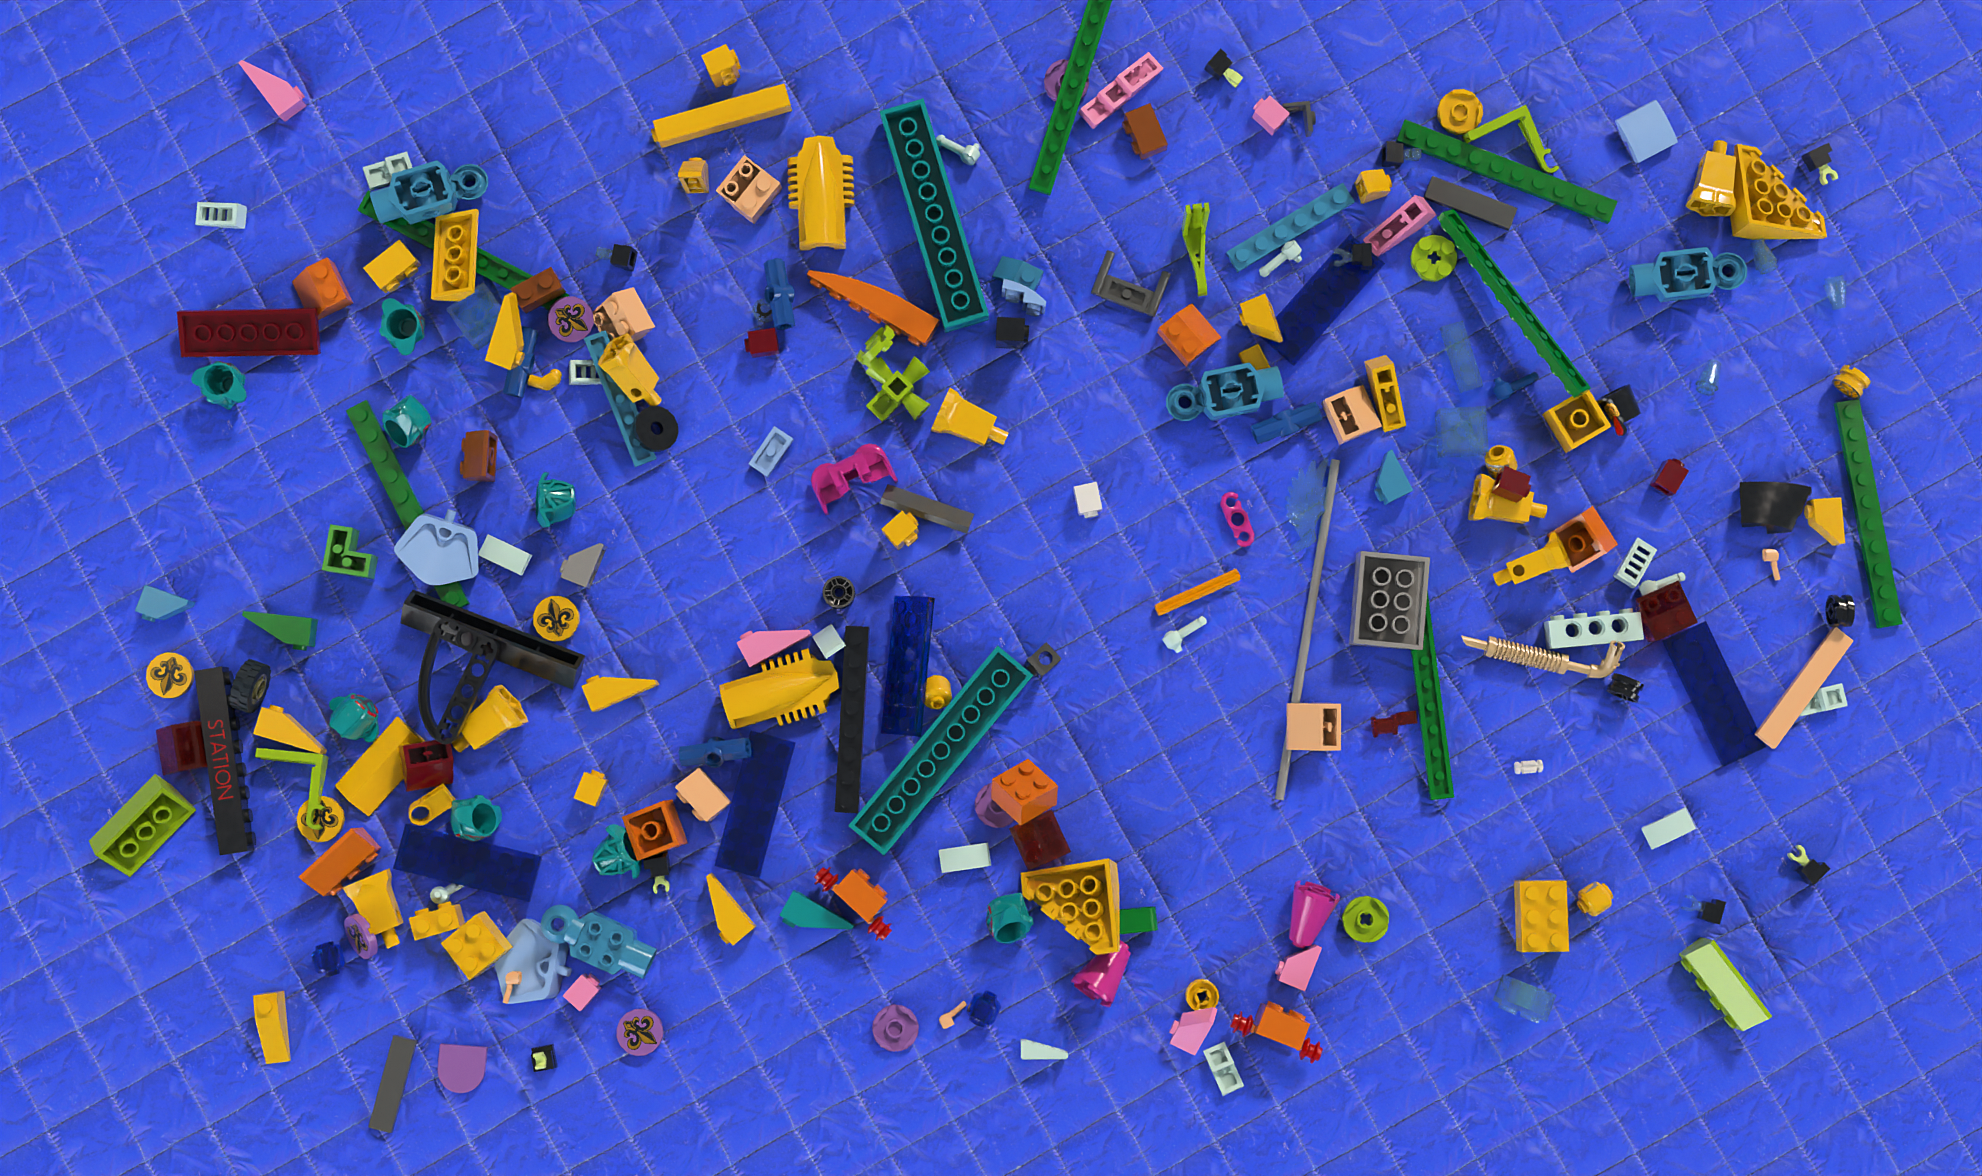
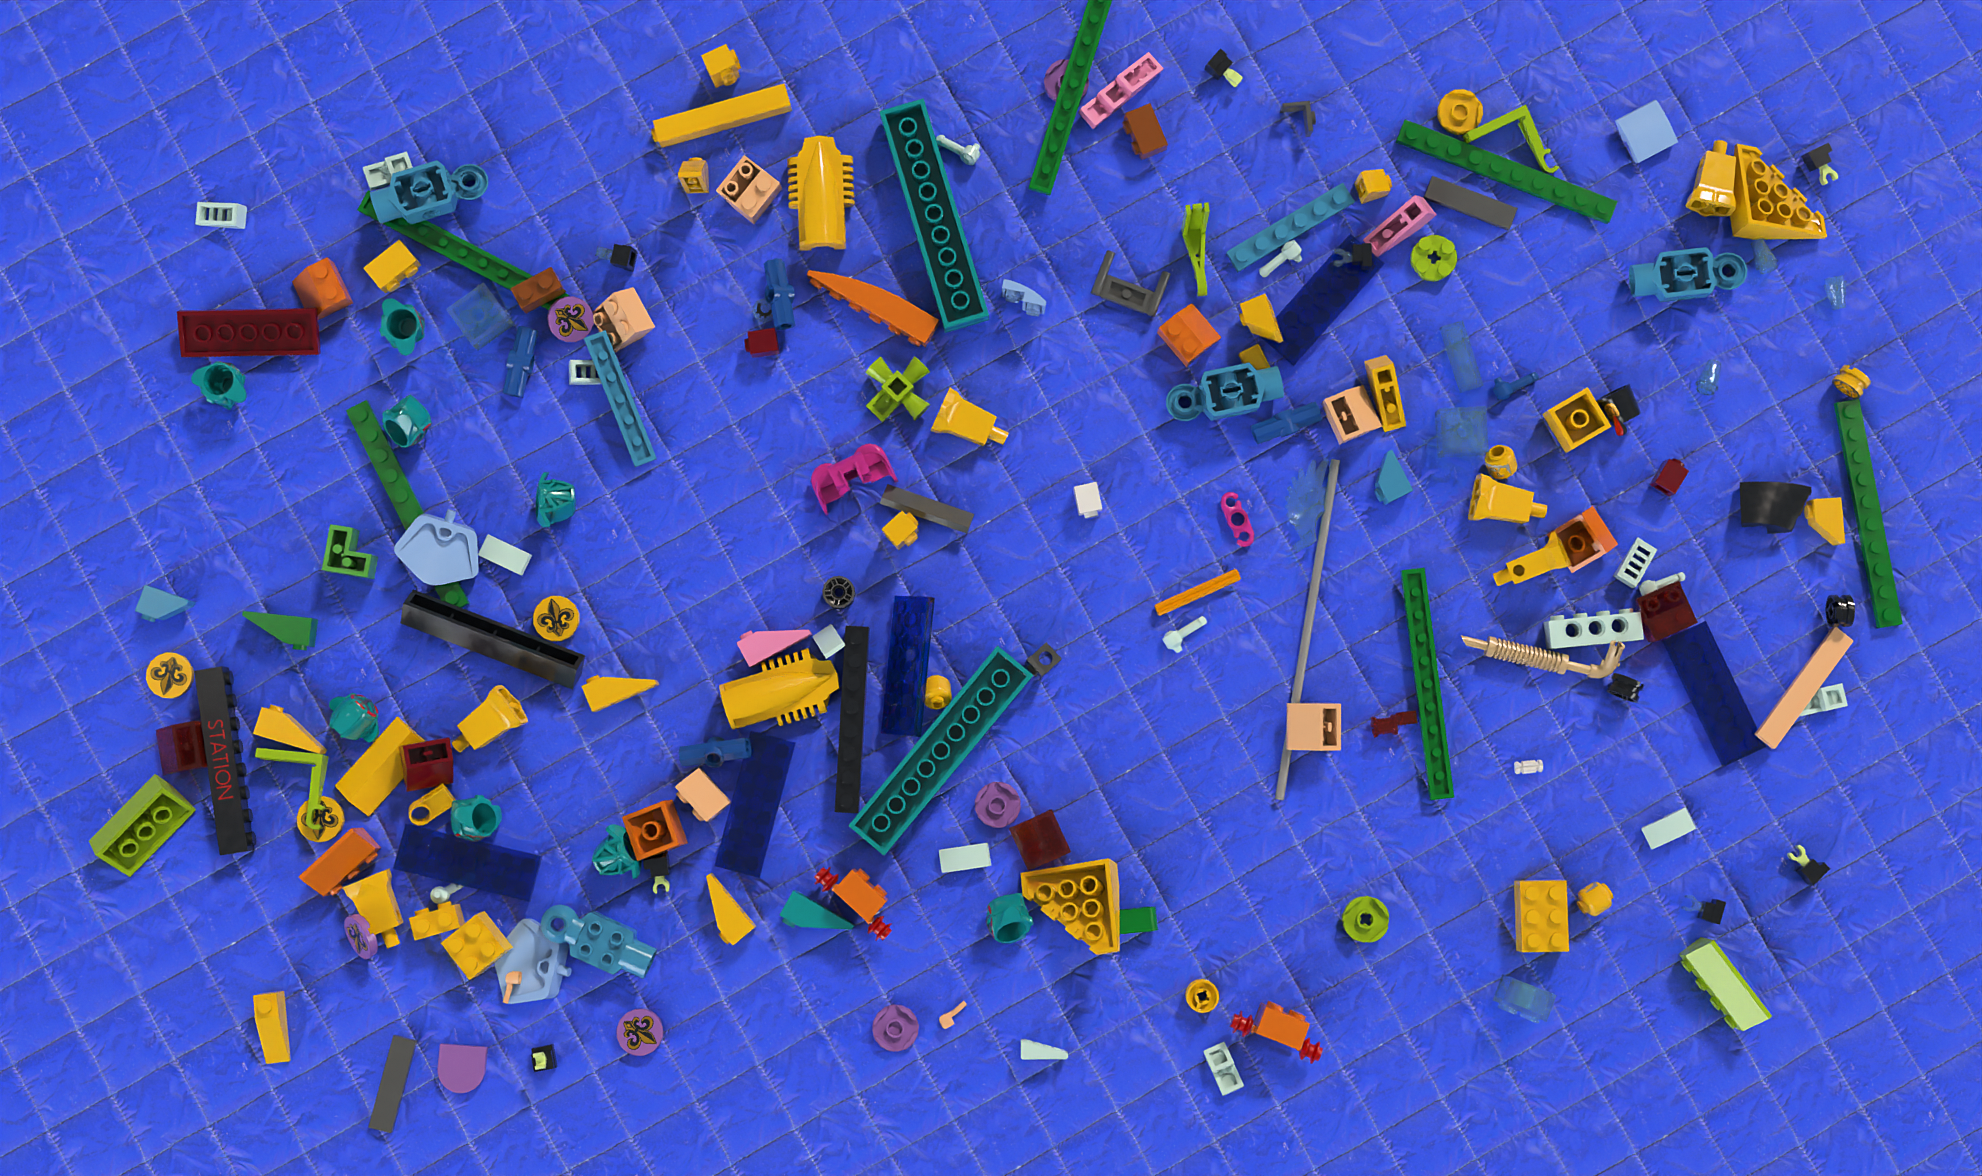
(250, 686): black wheel -> none
(279, 93): bright pink slope -> none
(328, 958): clear blue head -> none
(455, 256): yellow slope -> none
(457, 699): black beam -> none
(479, 456): dark orange slope -> none
(507, 337): yellow slope -> none
(547, 382): yellow arm -> none
(583, 565): light grey slope -> none
(583, 991): bright pink brick -> none
(591, 788): yellow brick -> none
(630, 370): yellow piece -> none
(666, 423): black tile -> none
(771, 451): light blue plate -> none
(878, 341): lime plate -> none
(983, 1008): clear blue head -> none
(1011, 333): black brick -> none
(1018, 272): dark azure slope -> none
(1024, 791): orange brick -> none
(1103, 975): dark pink cone -> none
(1192, 1029): bright pink slope -> none
(1270, 114): bright pink brick -> none
(1298, 967): bright pink slope -> none
(1310, 911): dark pink cone -> none
(1389, 600): light grey slope -> none
(1394, 154): black piece -> none
(1511, 484): dark red brick -> none
(1514, 303): green plate -> none
(1772, 556): light nougat hand -> none

